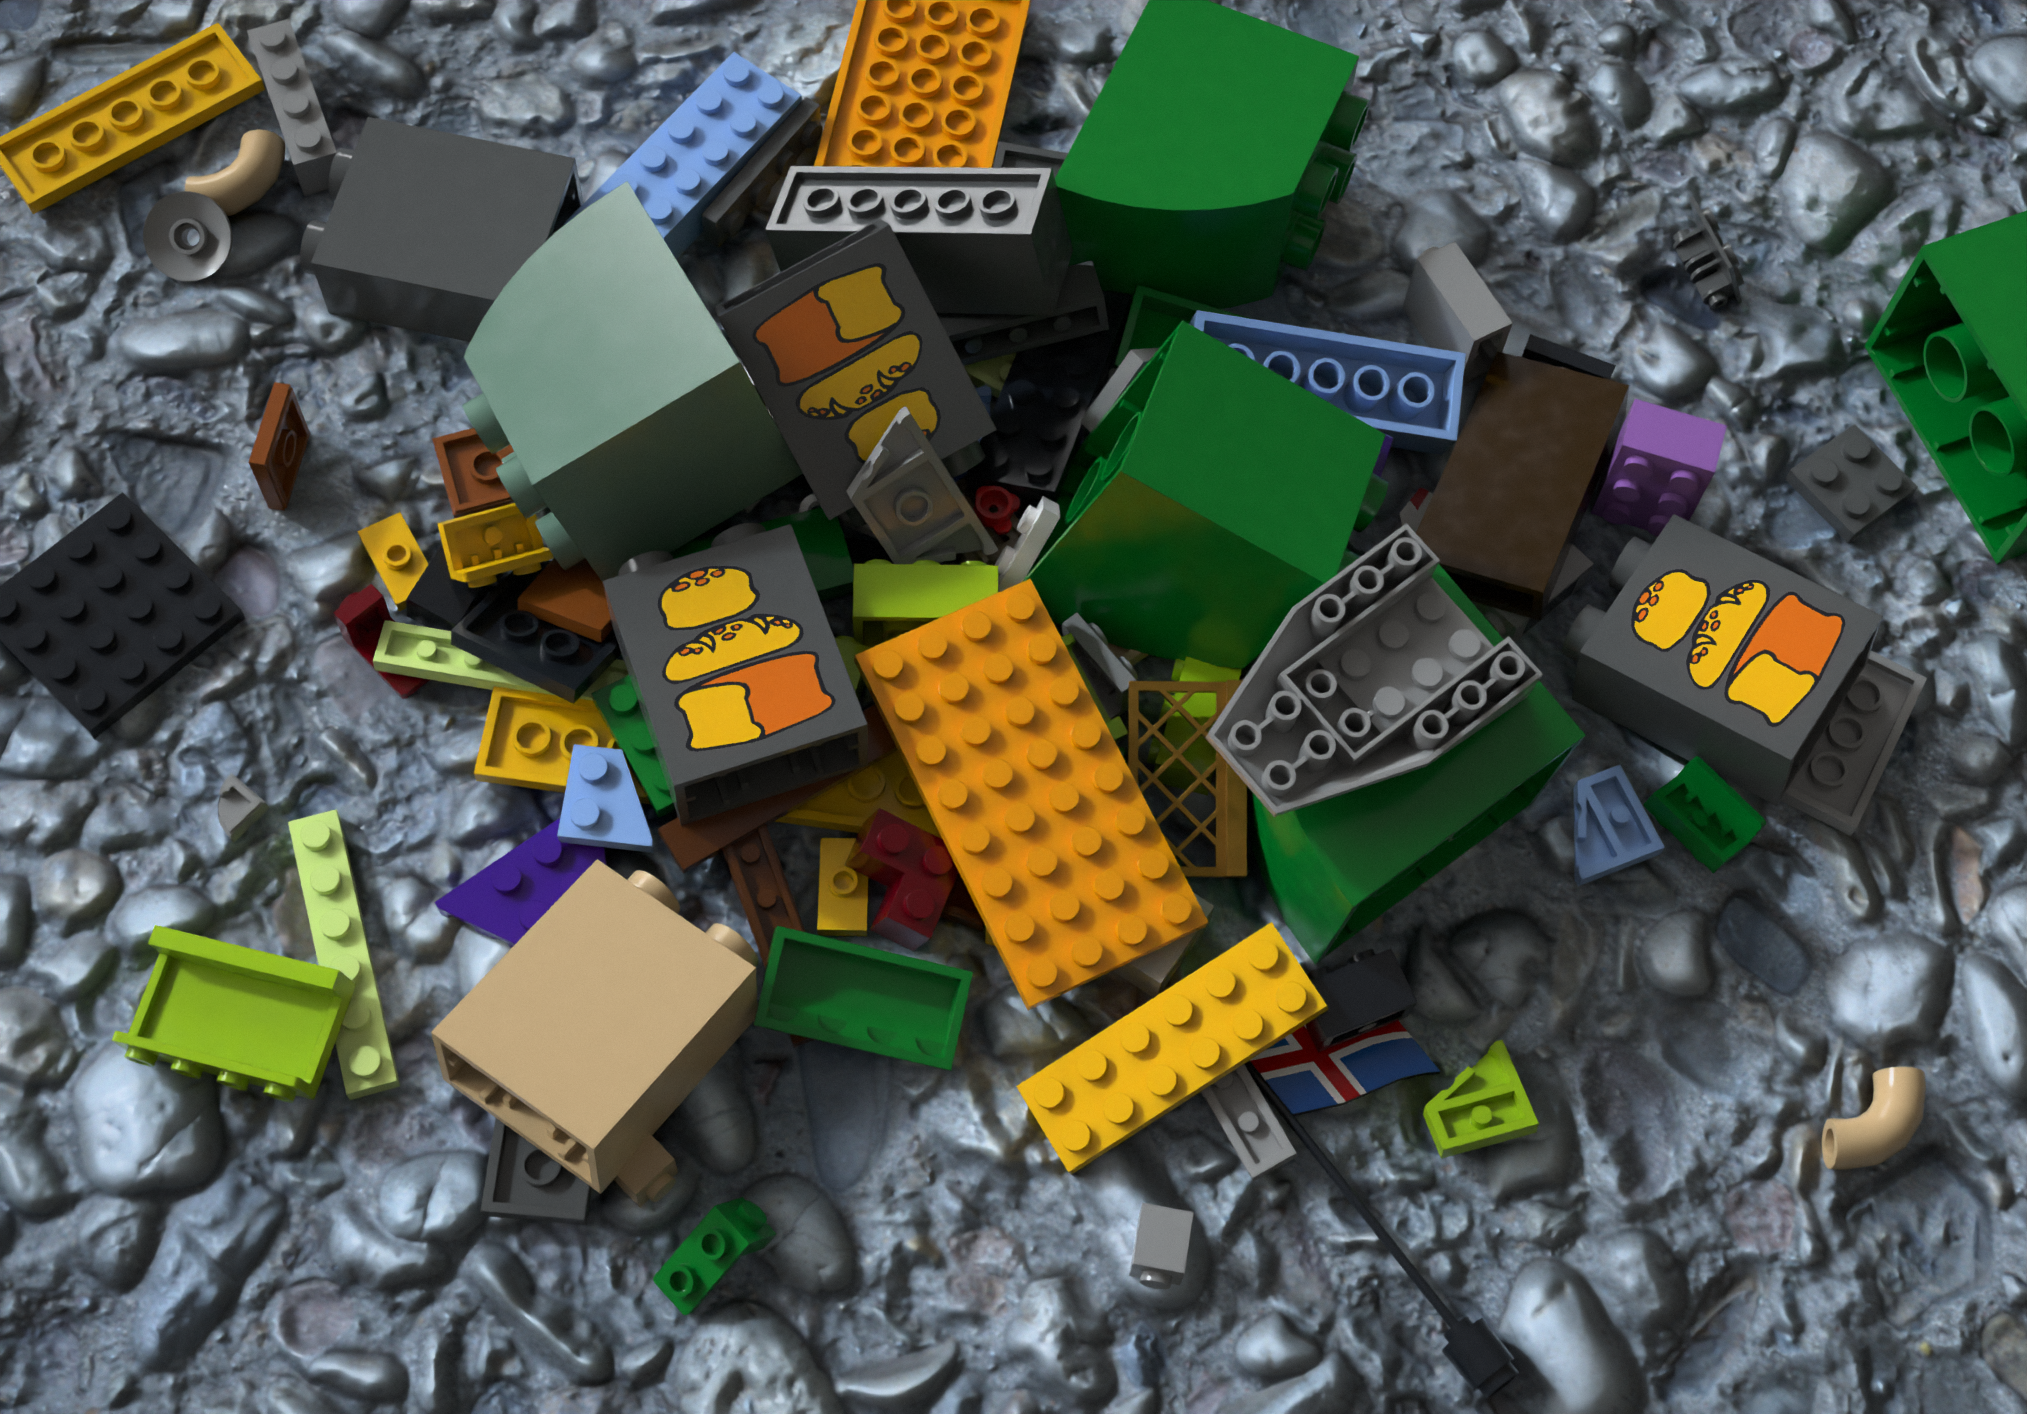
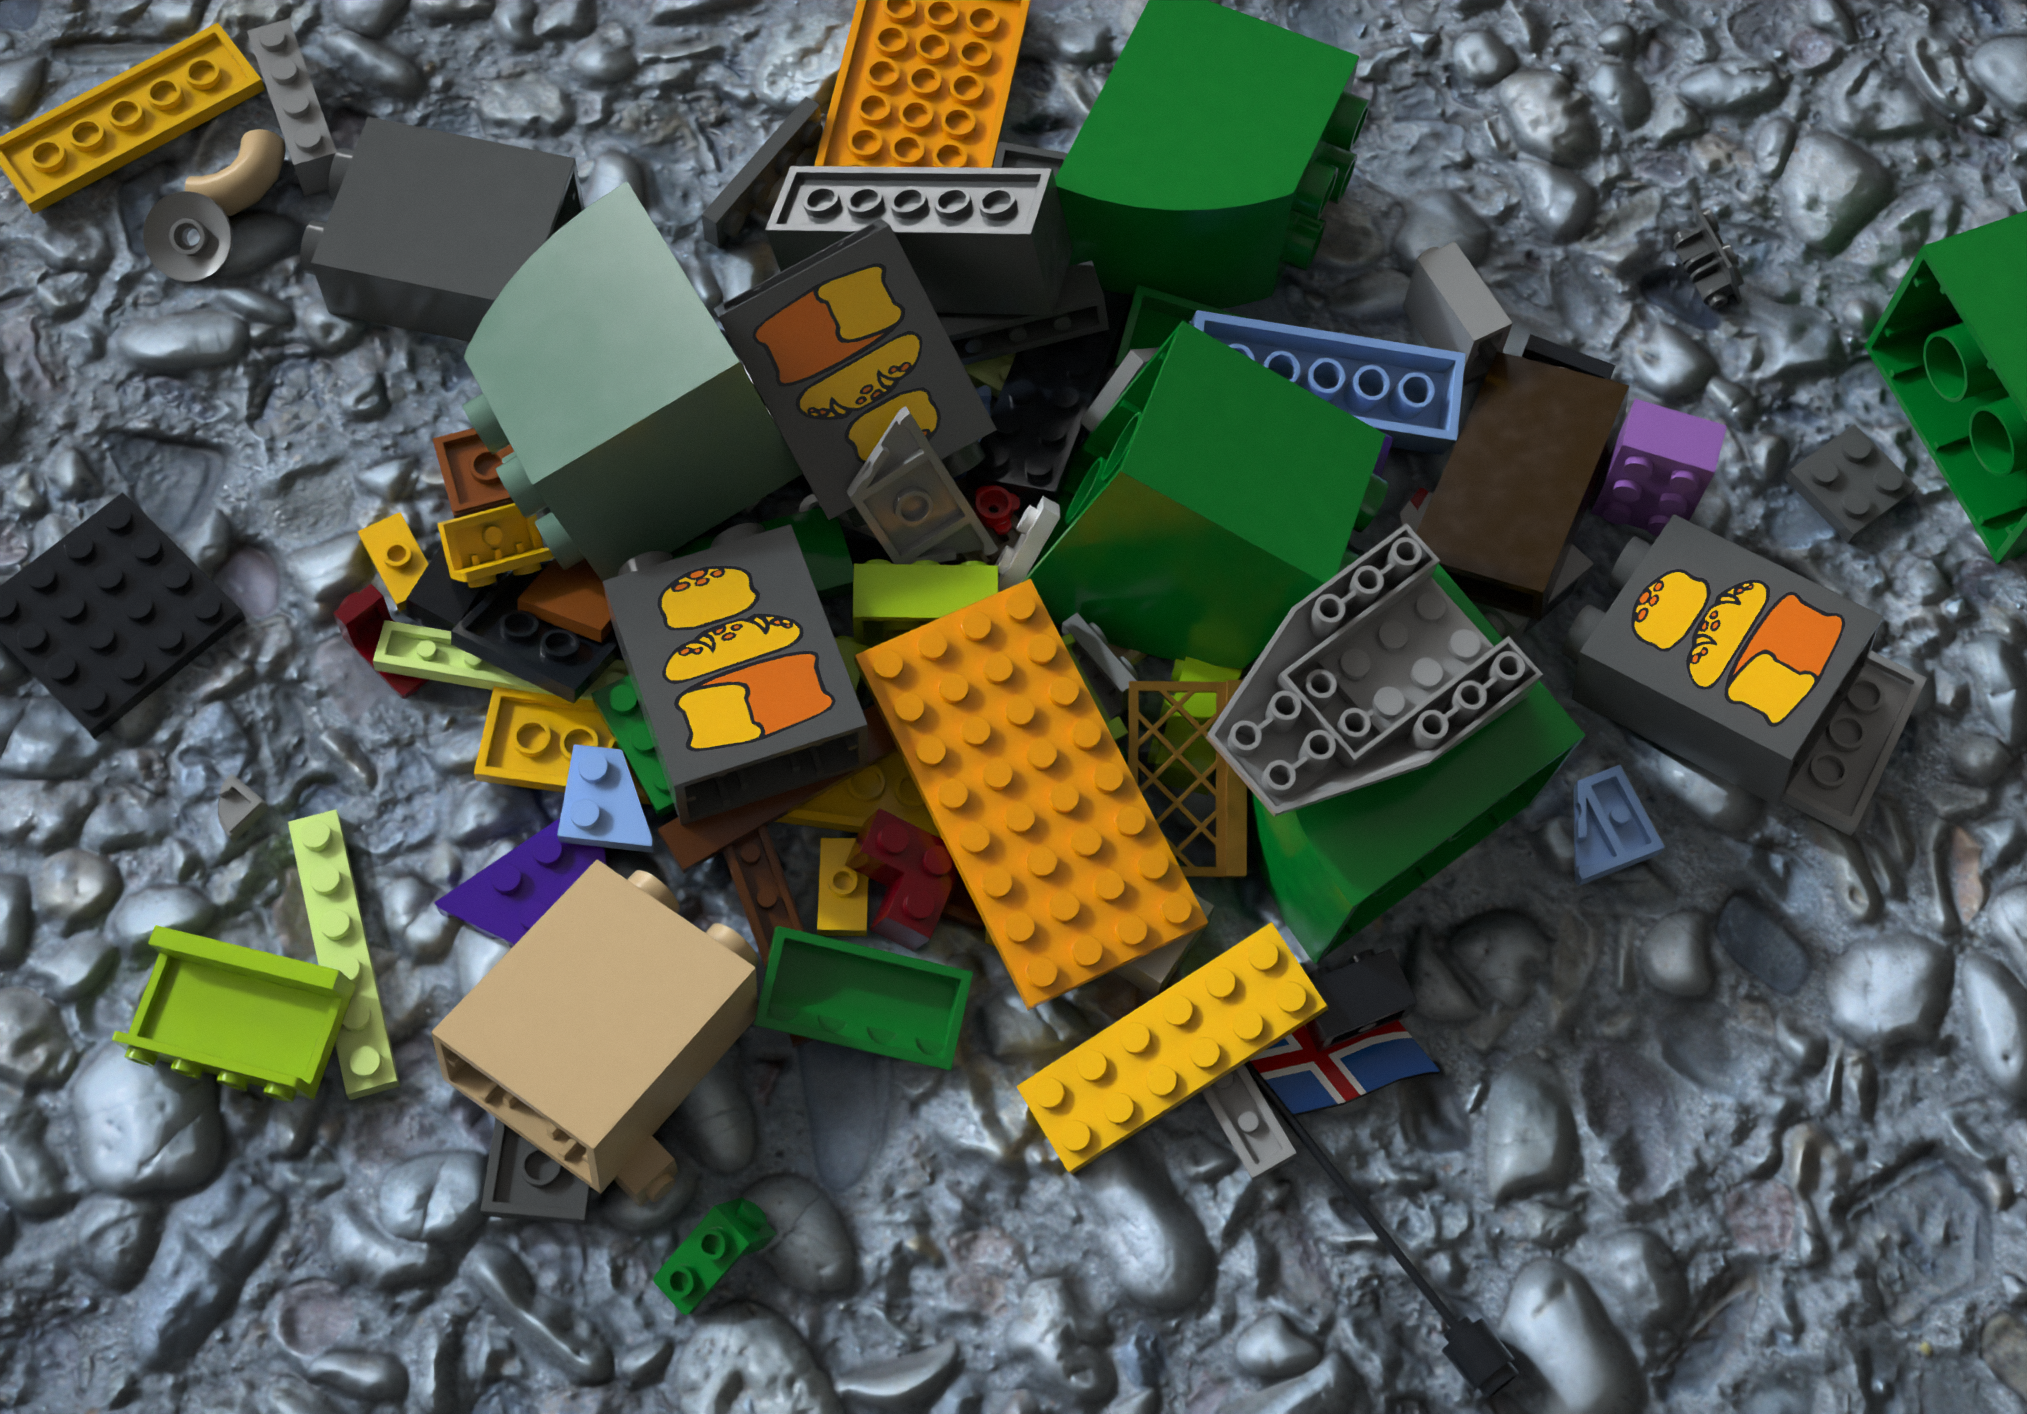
(279, 446): dark orange tile -> none
(702, 148): light blue brick -> none
(1161, 1246): light grey brick -> none
(1481, 1106): lime wing -> none
(1705, 814): green bracket -> none
(1885, 1125): tan cylinder -> none

